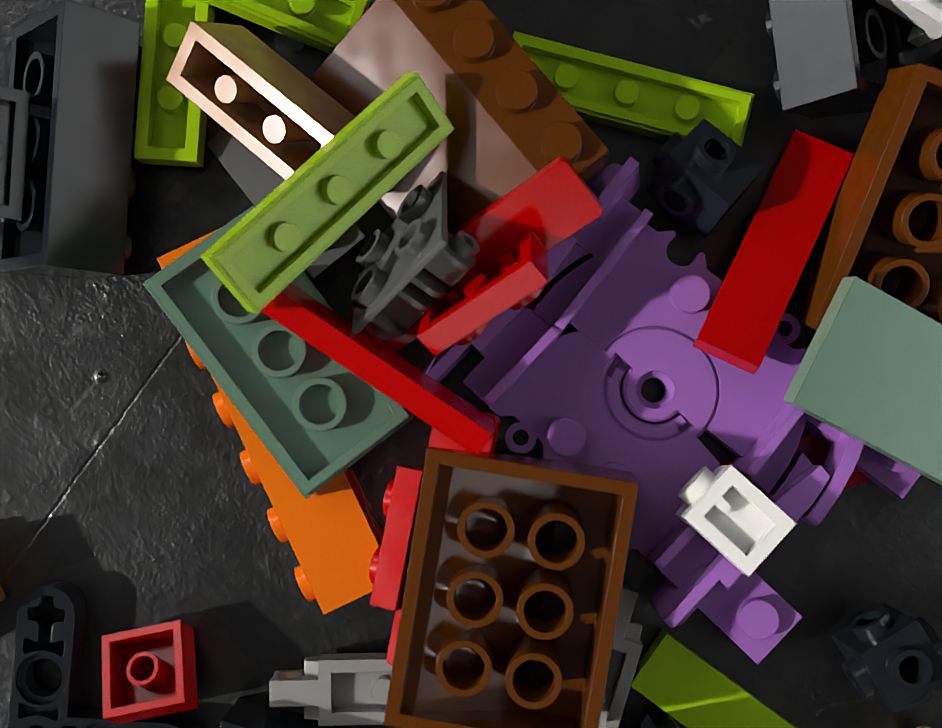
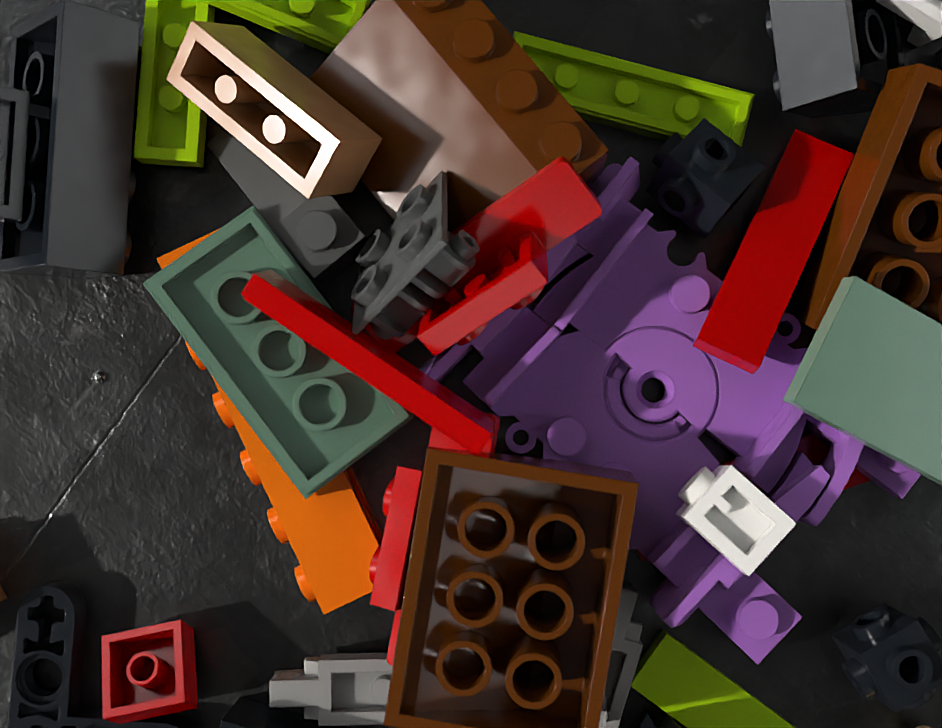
(328, 193): lime tile -> none

